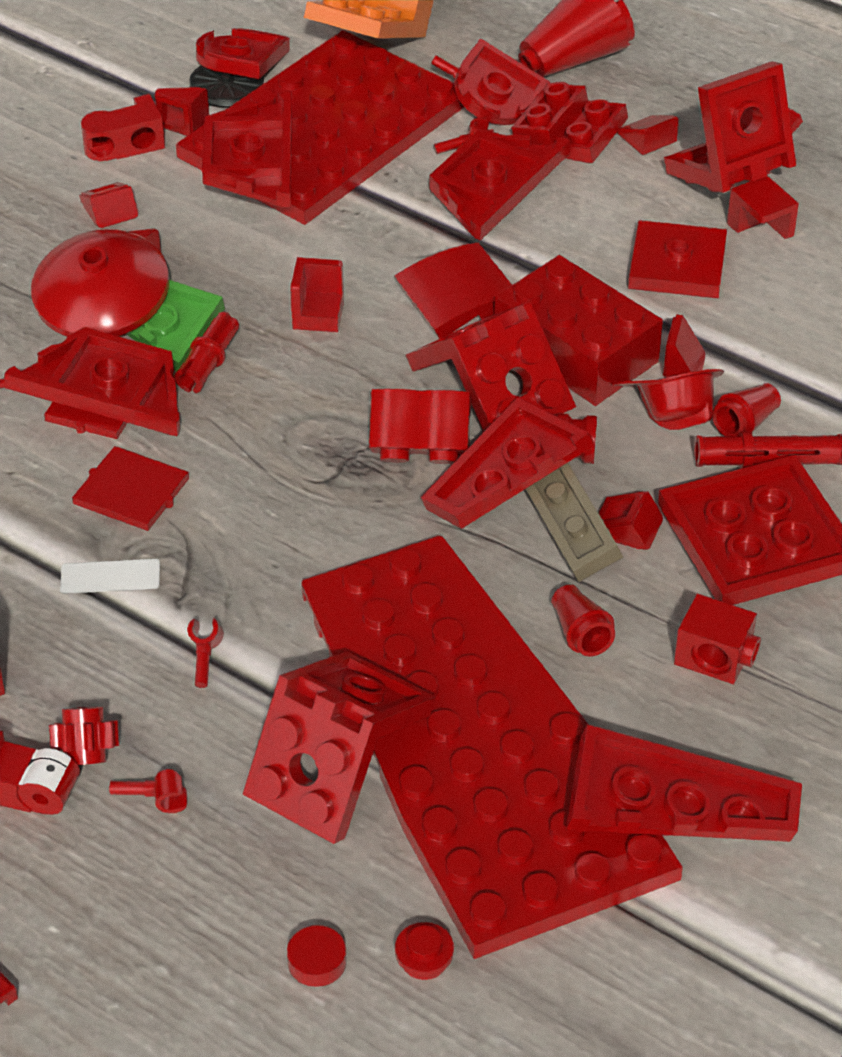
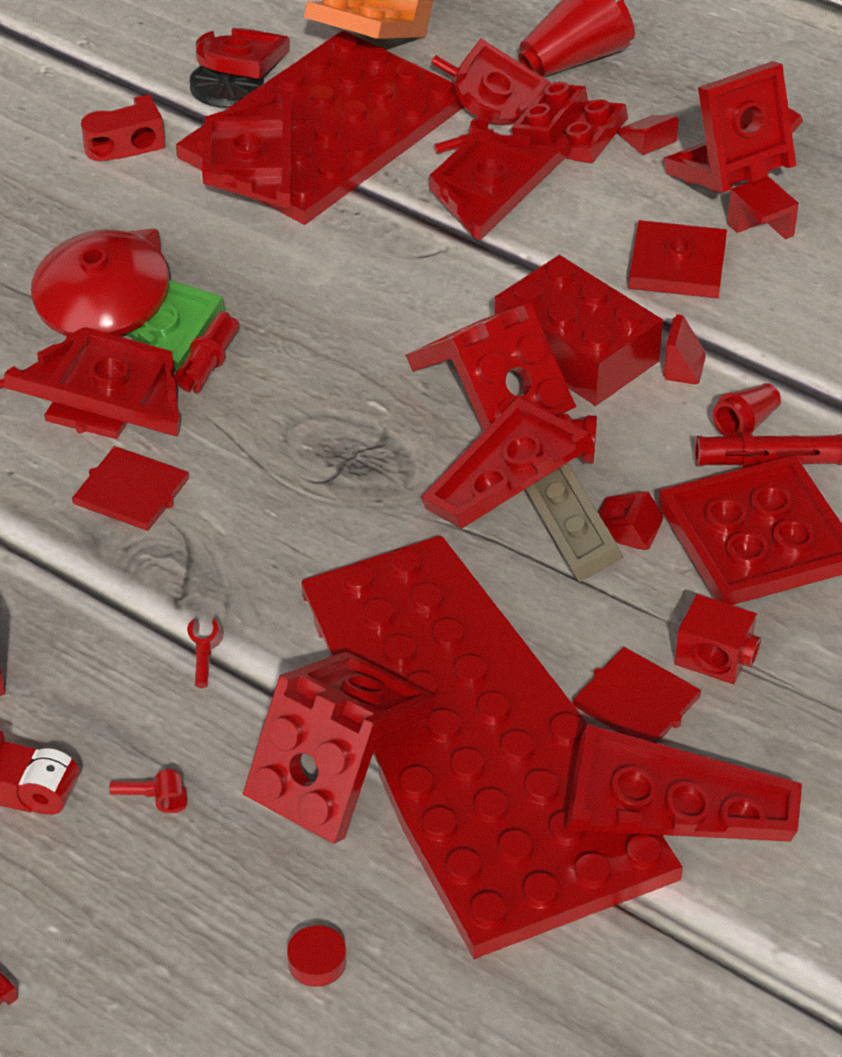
(84, 734): red gear -> none
(110, 204): red slope -> none
(110, 576): white sticker -> none
(182, 108): red slope -> none
(317, 294): red panel -> none
(419, 423): red brick -> none
(424, 950): red plate -> none
(453, 287): red slope -> none
(584, 623): red cone -> none
(636, 697): none -> red piece
(678, 399): red piece -> none

